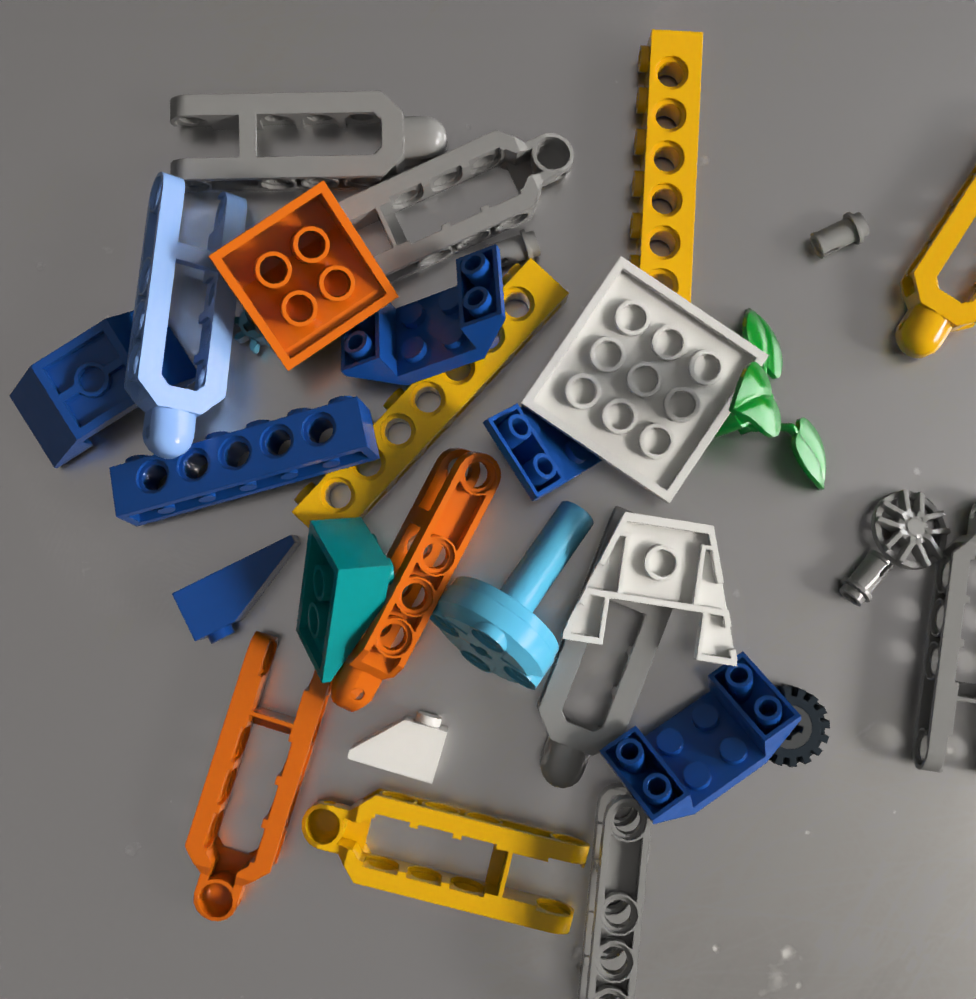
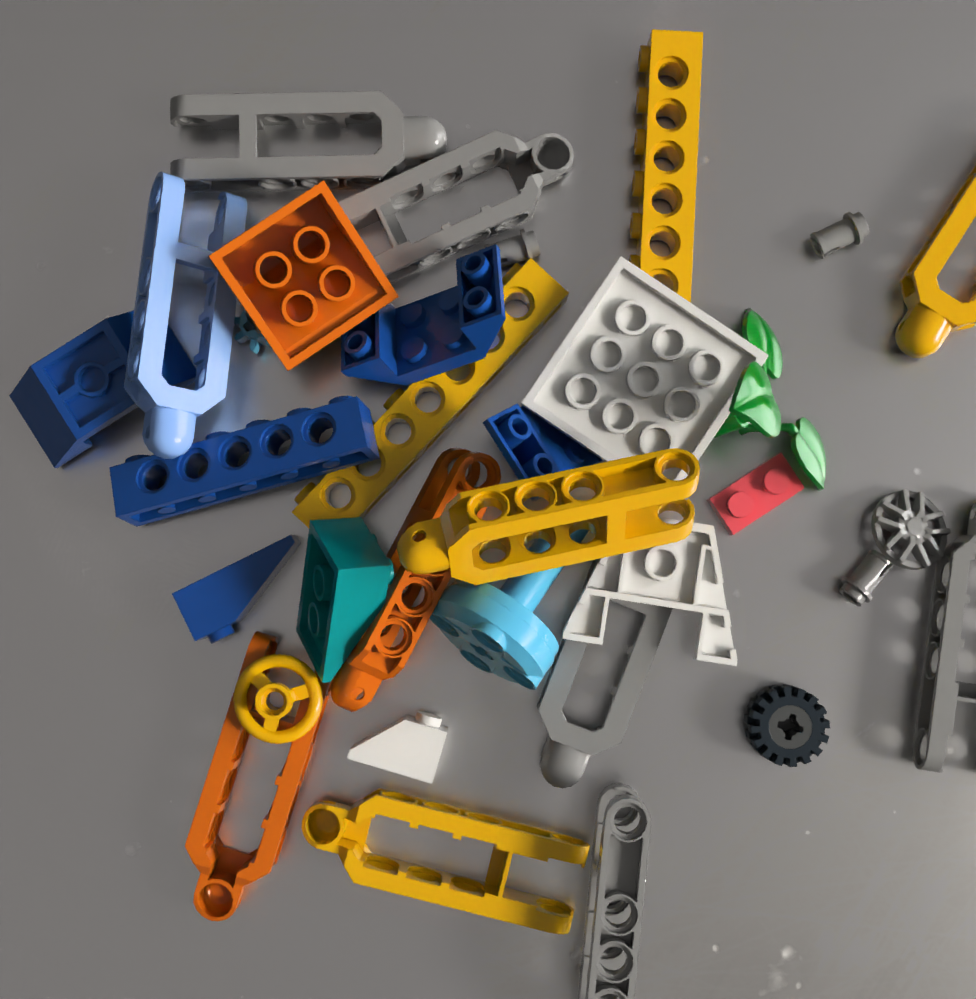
(272, 714): none -> yellow piece
(620, 515): none -> yellow piece
(705, 744): blue slope -> none
(755, 493): none -> coral plate

